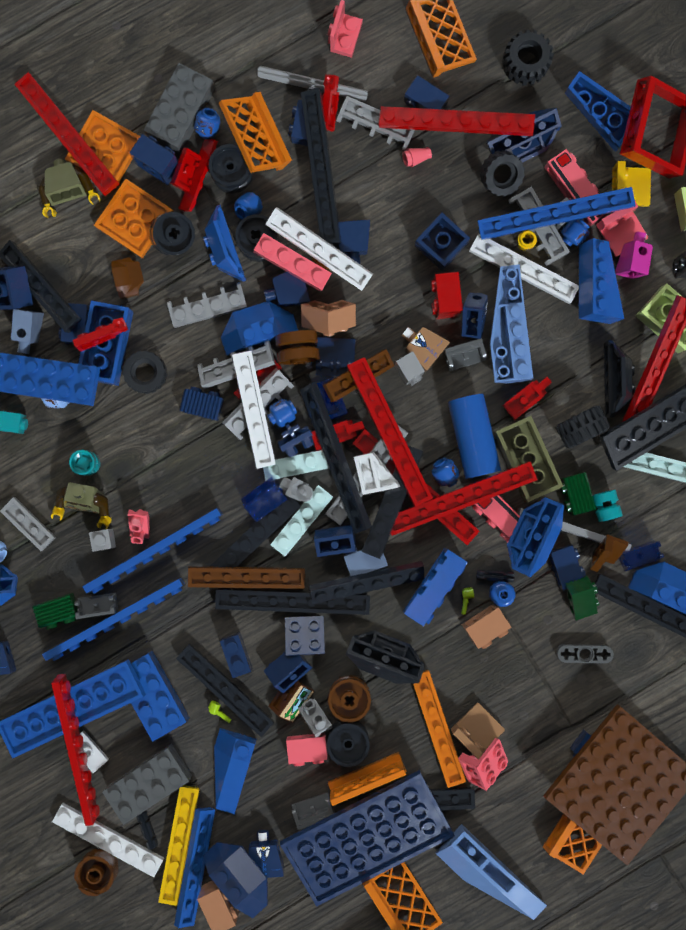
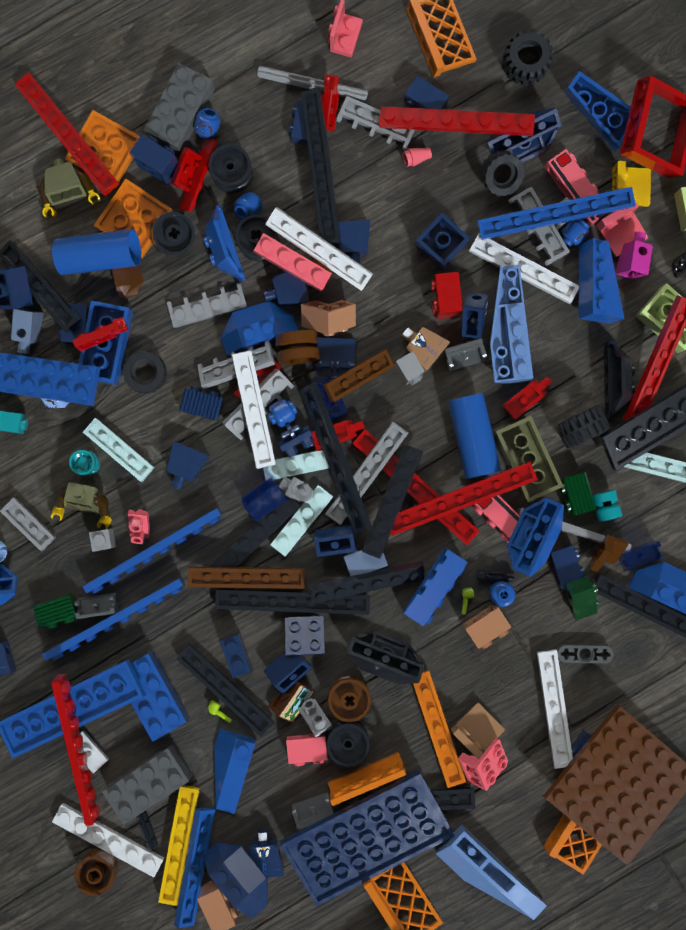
(96, 252): none -> blue piece
(118, 449): none -> light aqua plate
(185, 464): none -> dark blue torso
(265, 129): orange fence -> none
(374, 474): white wing -> none
(389, 432): red plate -> none
(445, 472): blue head -> none
(529, 237): yellow cone -> none
(555, 708): none -> white plate

